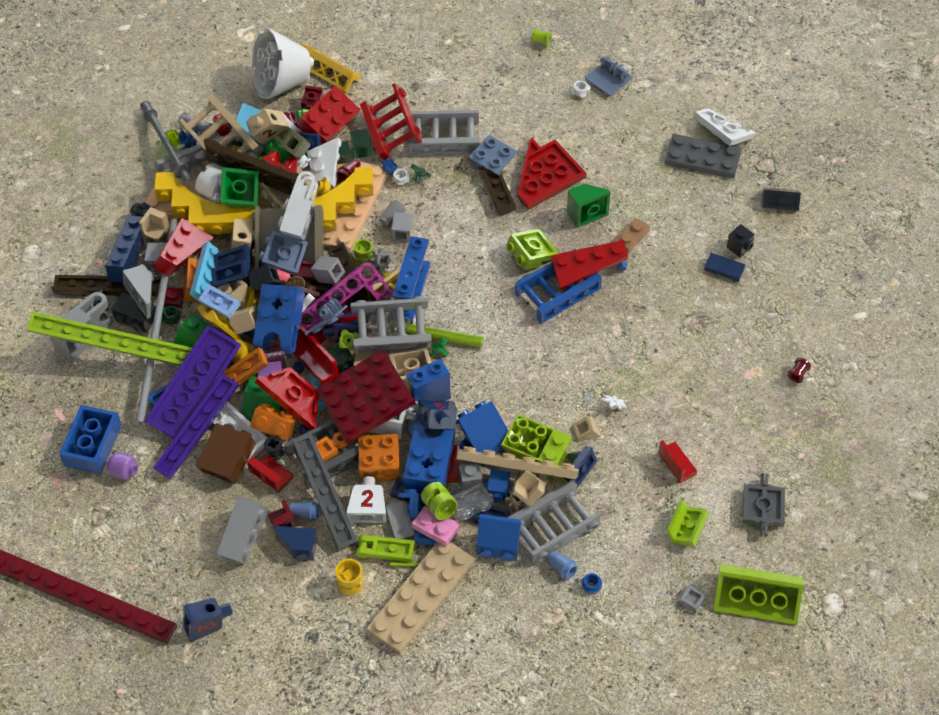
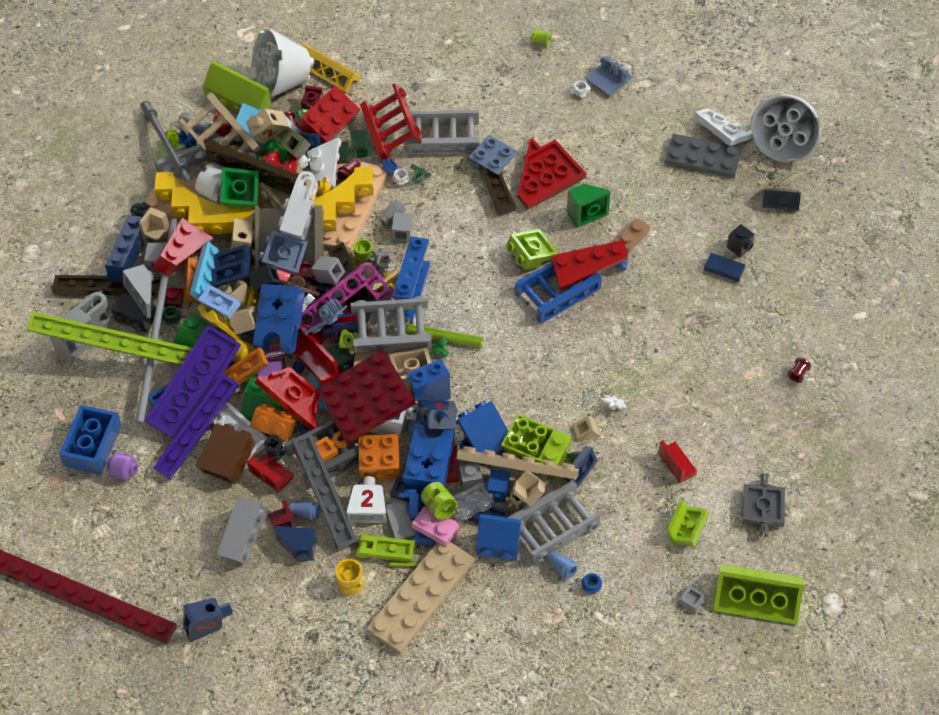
(235, 89): none -> lime slope
(785, 128): none -> white cone

